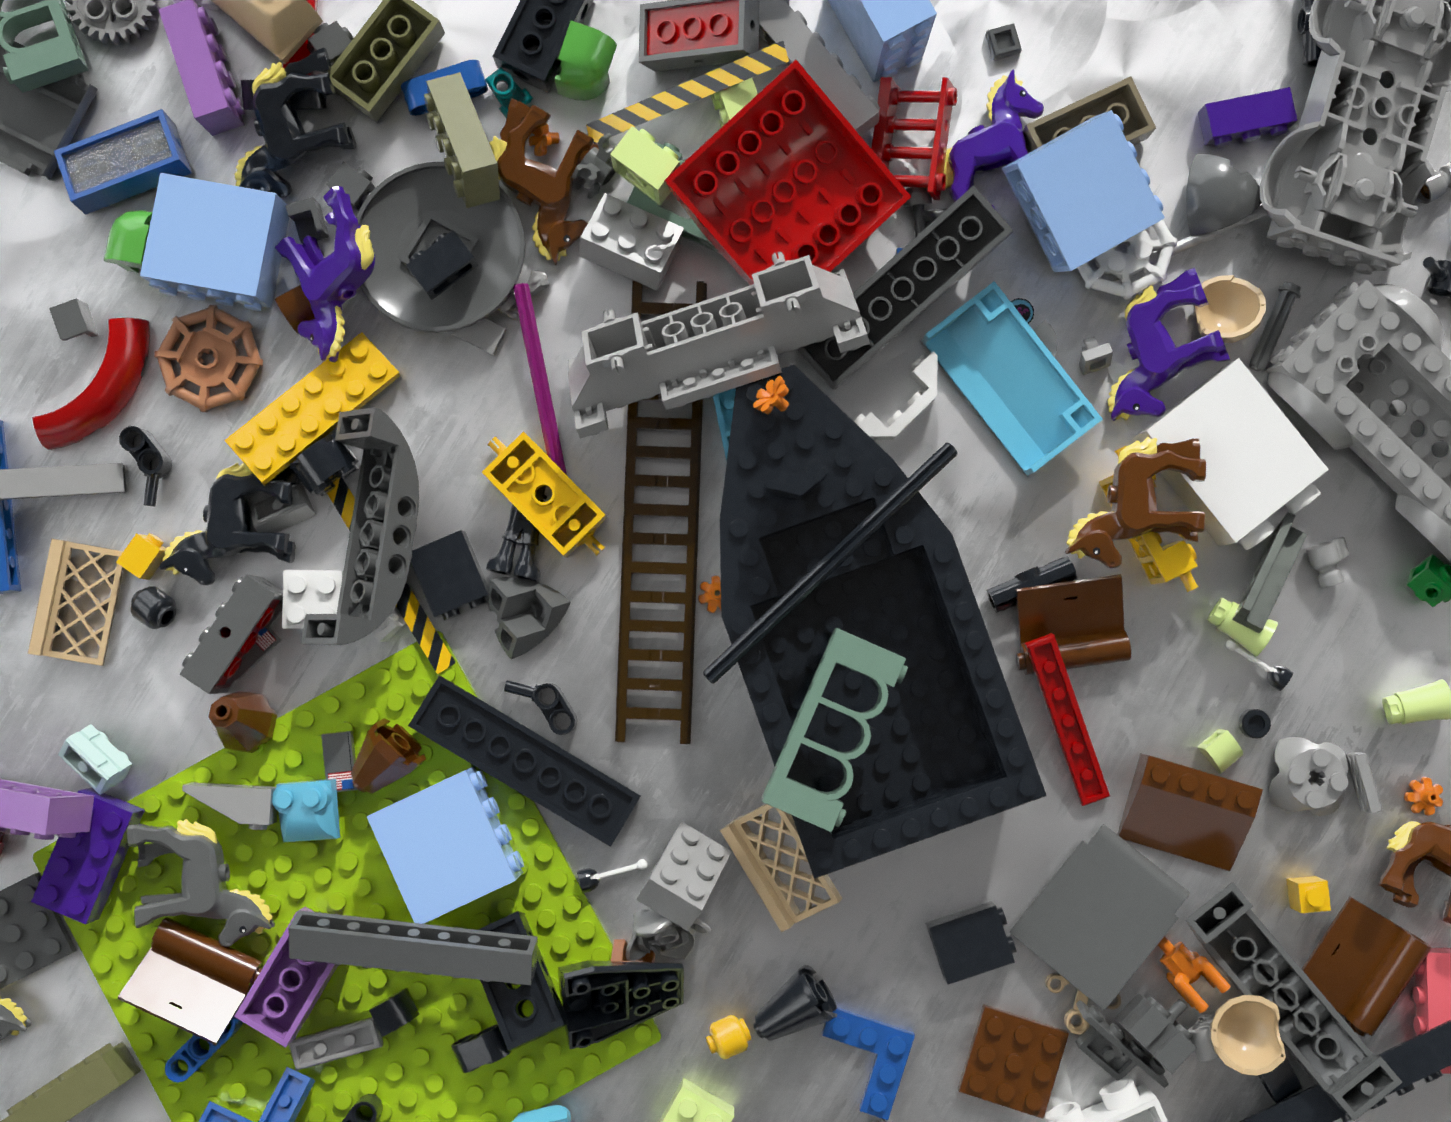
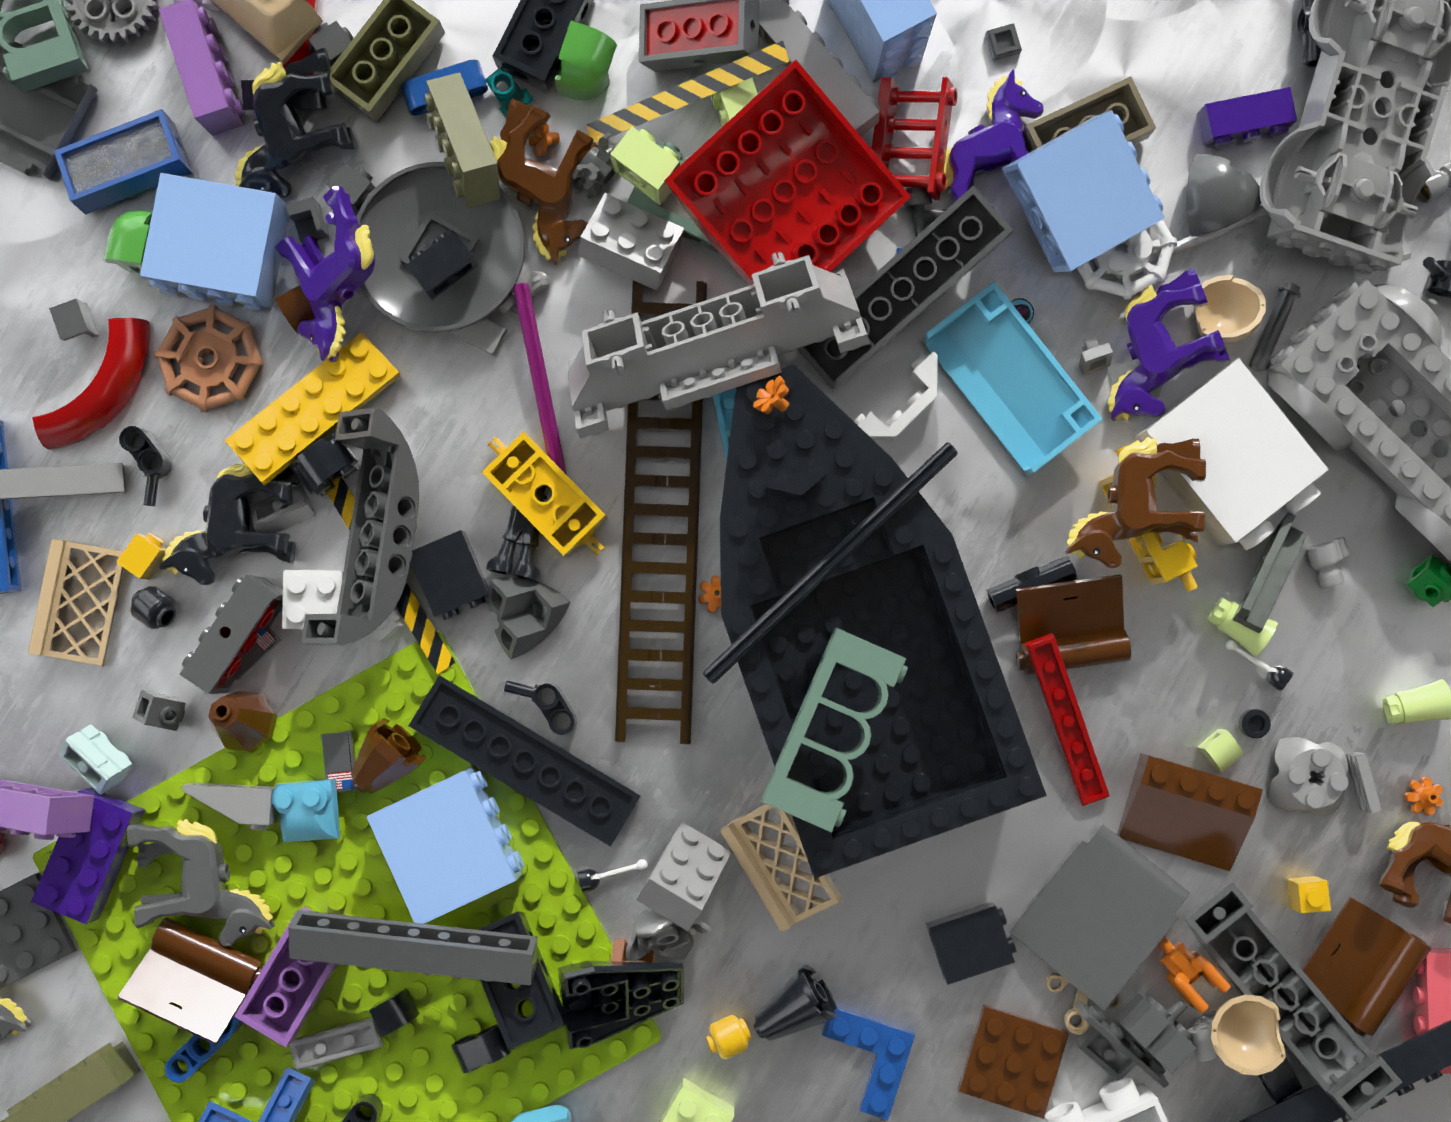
(159, 710): none -> dark grey brick

